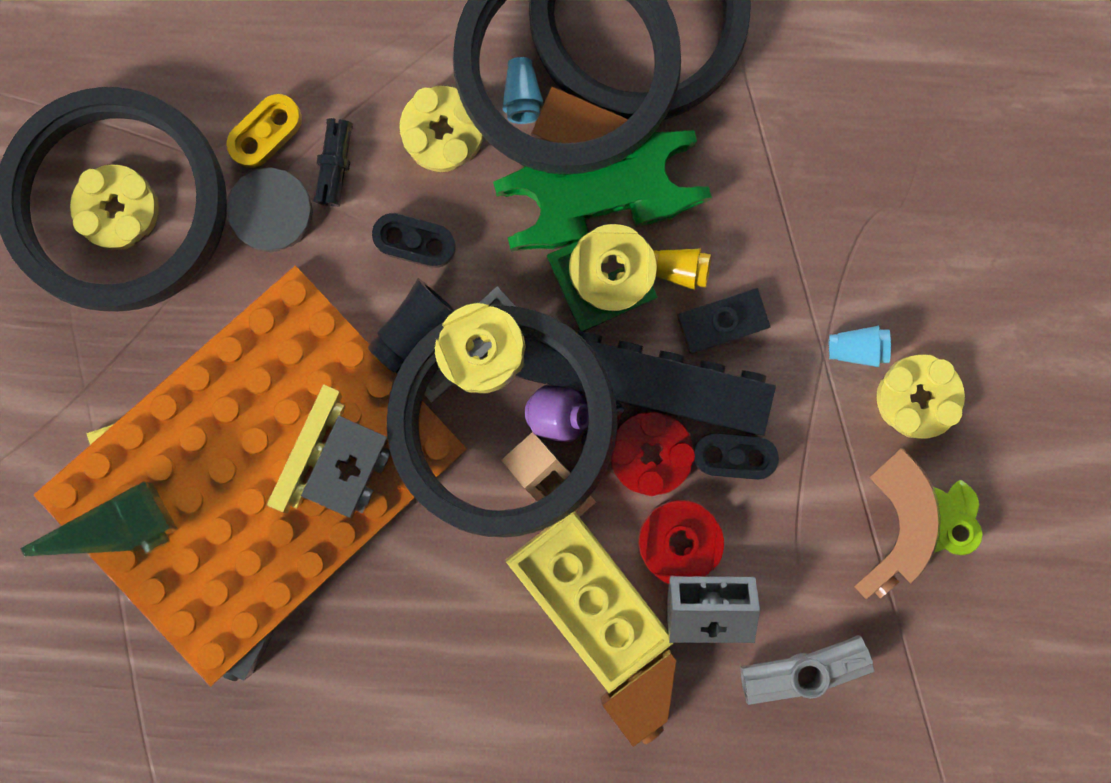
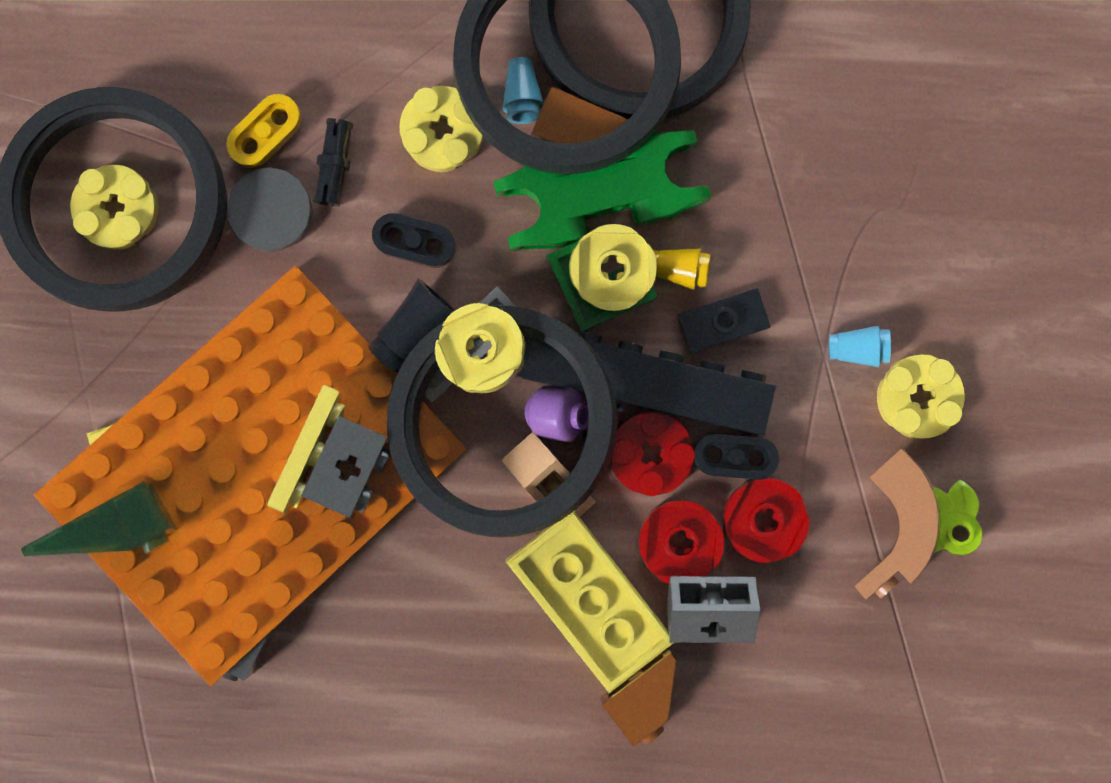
(774, 542): none -> red plate
(833, 667): light grey piece -> none

